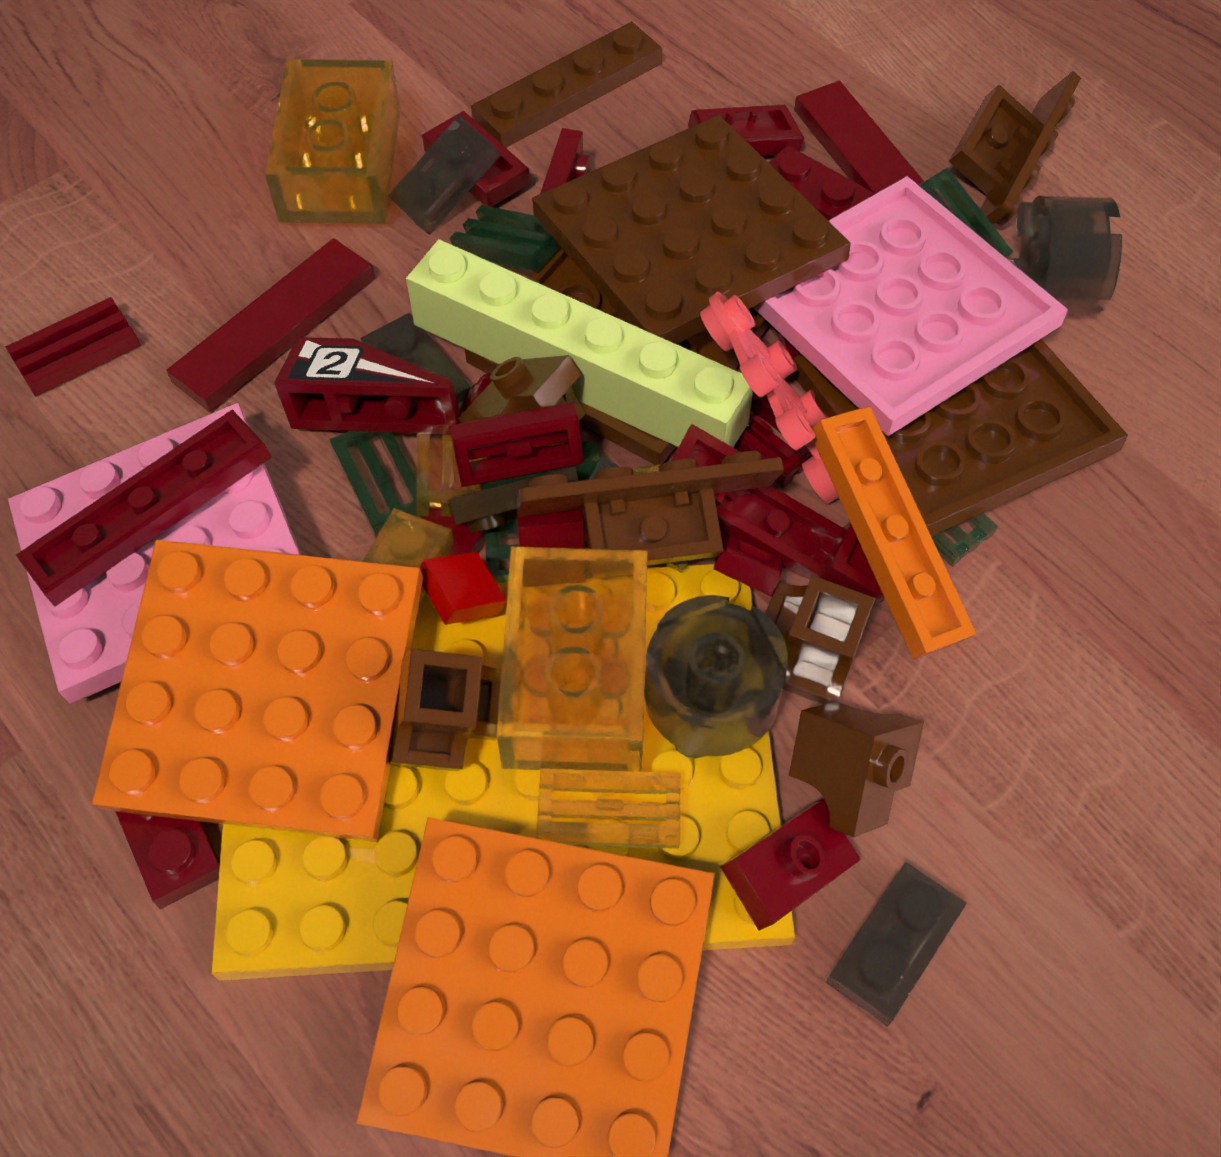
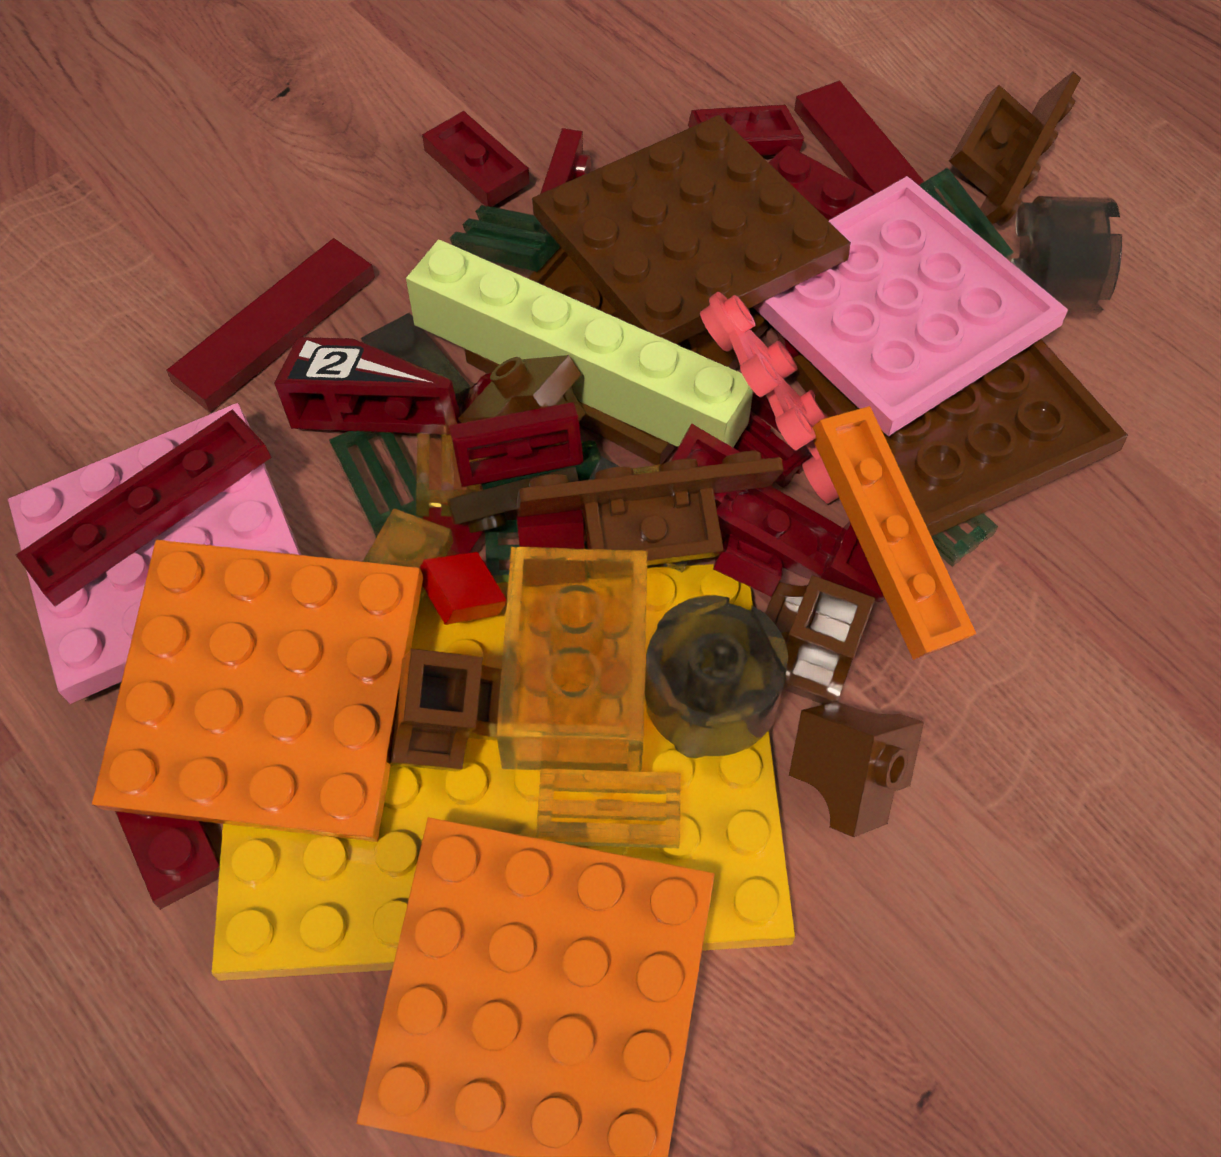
(70, 339): dark red tile -> none
(334, 141): clear yellow brick -> none
(444, 174): clear smoke plate -> none
(567, 84): reddish brown plate -> none
(789, 865): dark red plate -> none
(896, 944): clear smoke plate -> none

